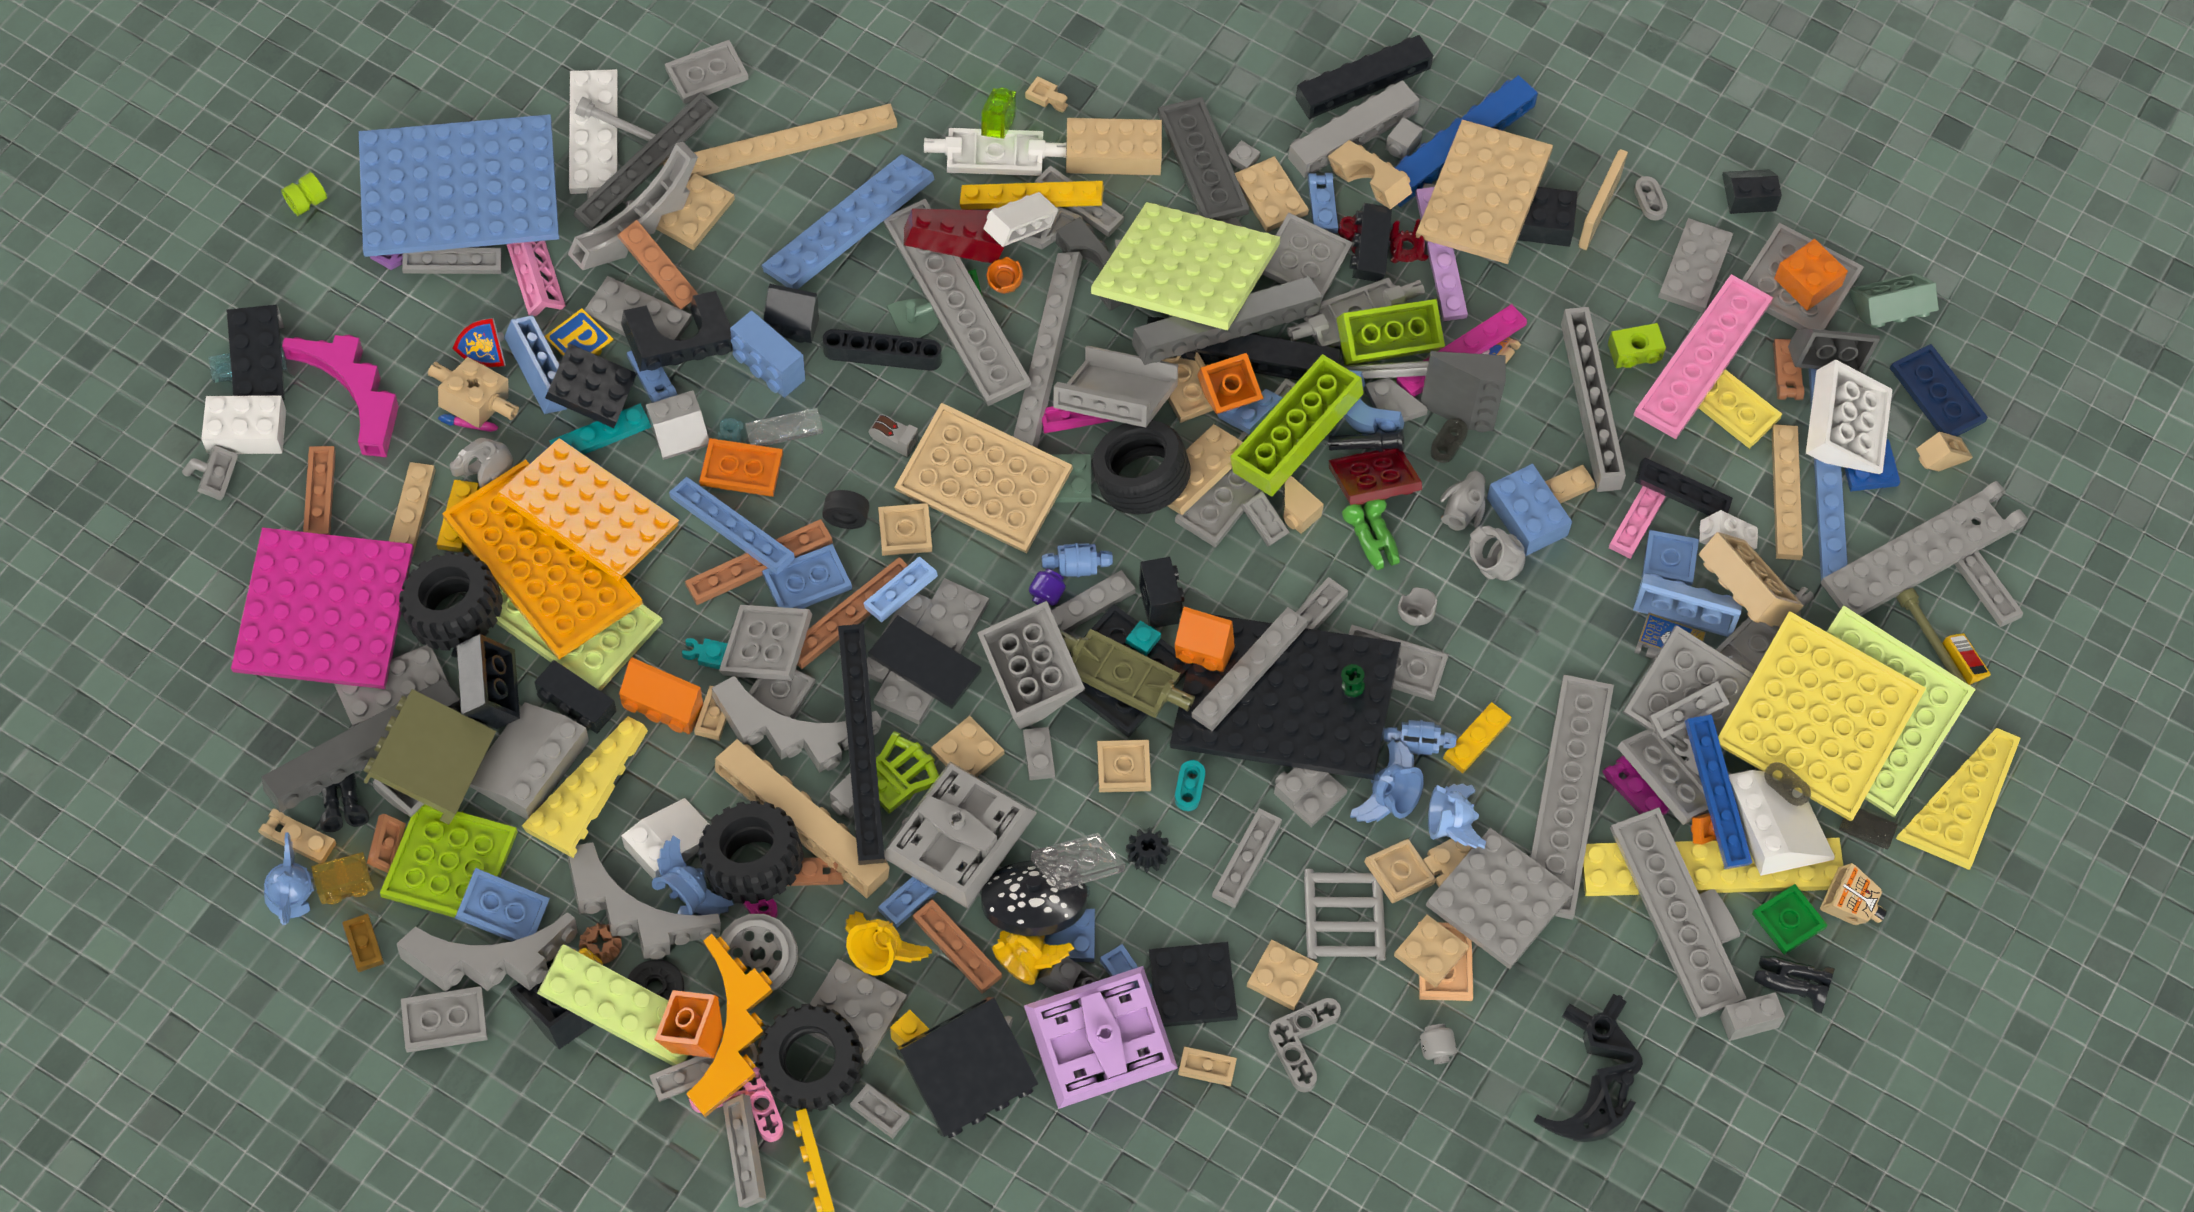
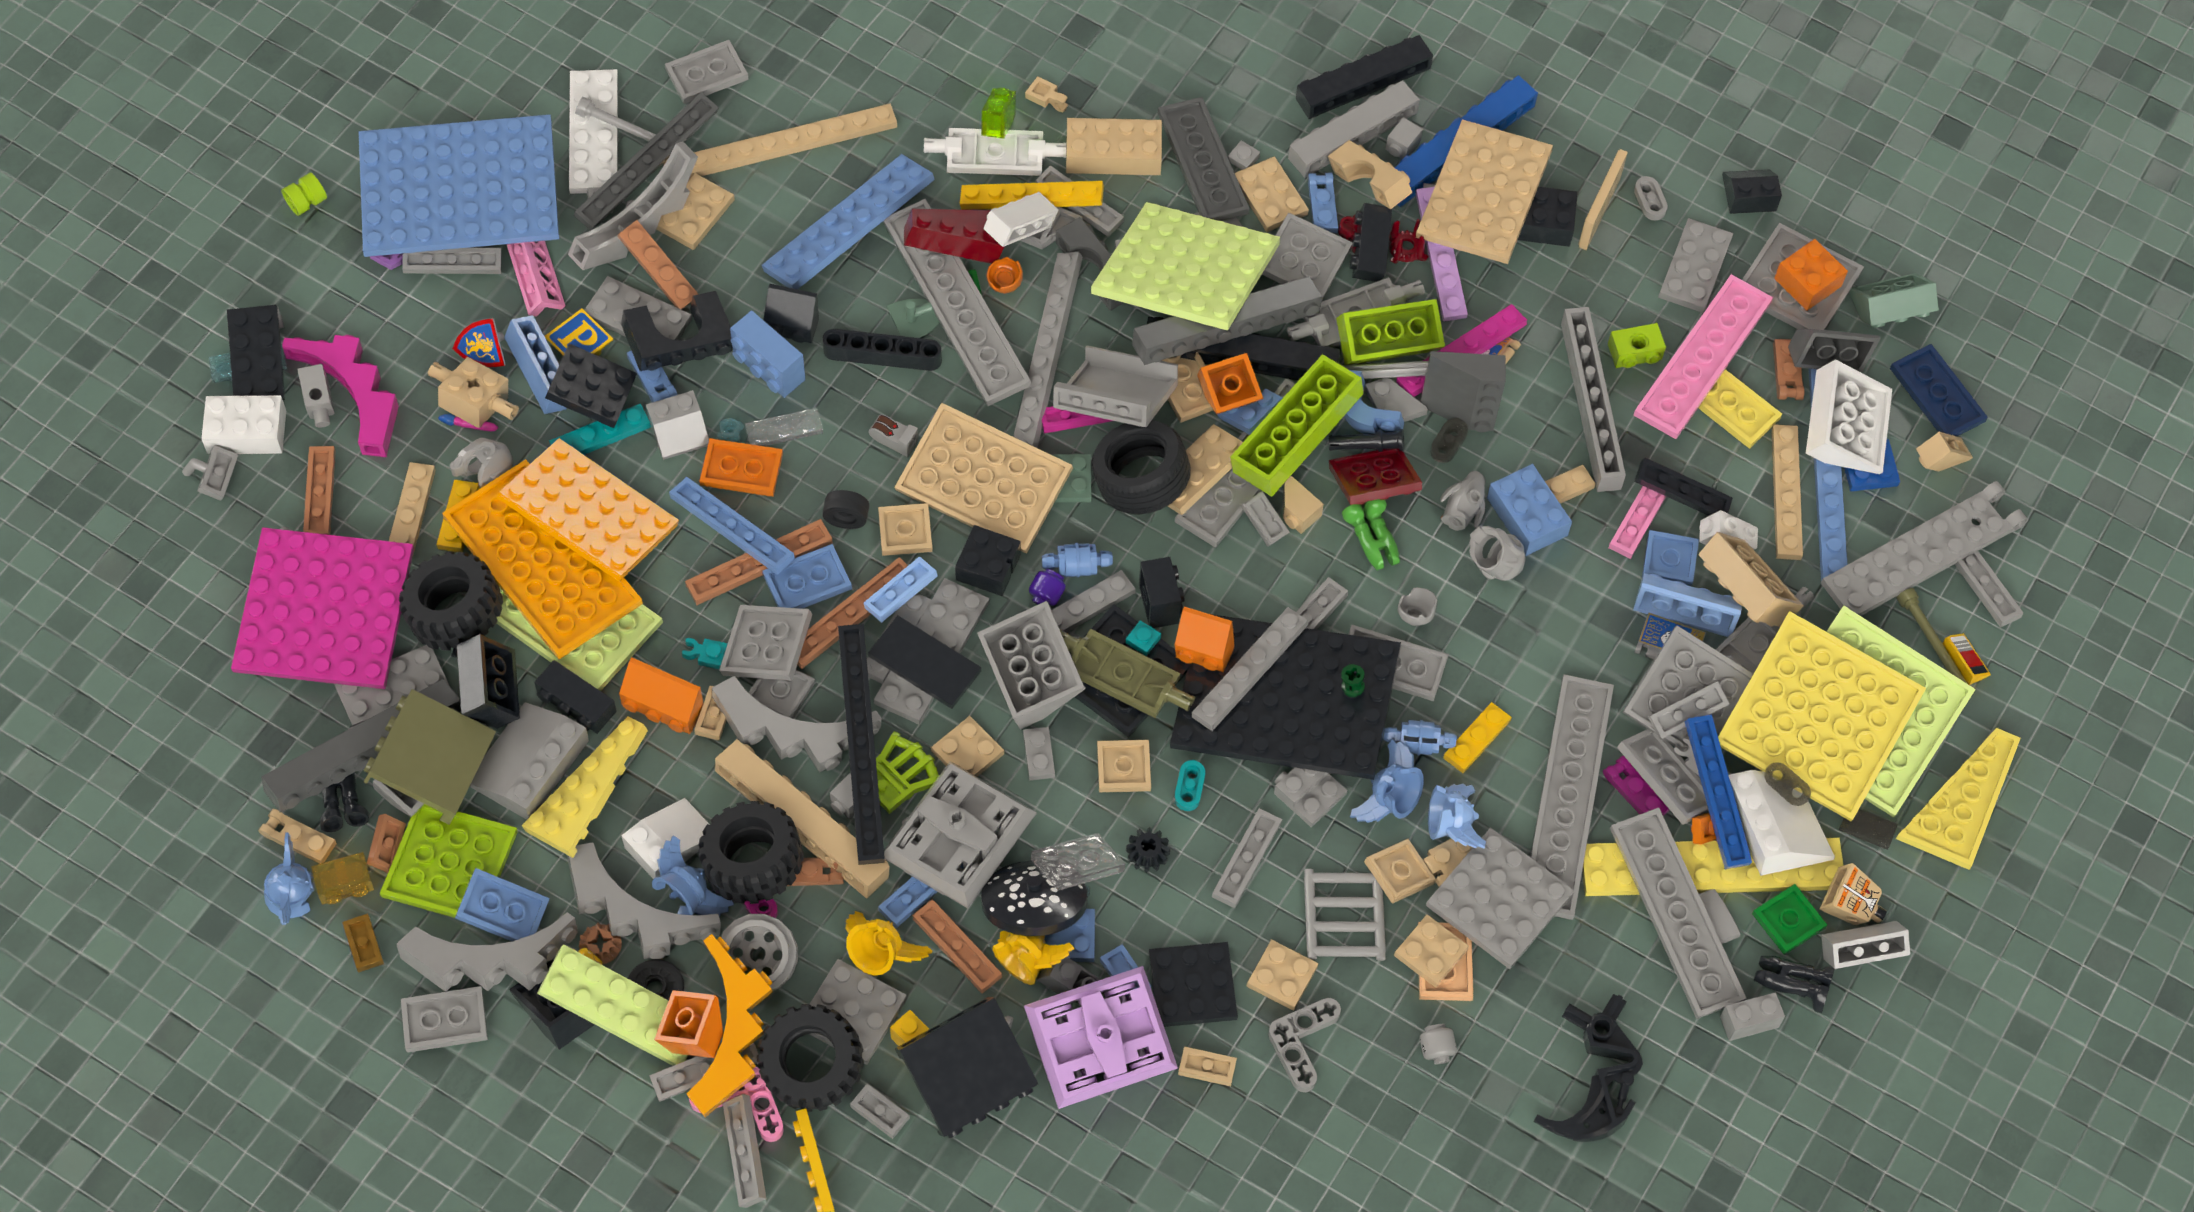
(316, 394): none -> light grey torso
(985, 560): none -> black piece
(1865, 944): none -> light grey brick

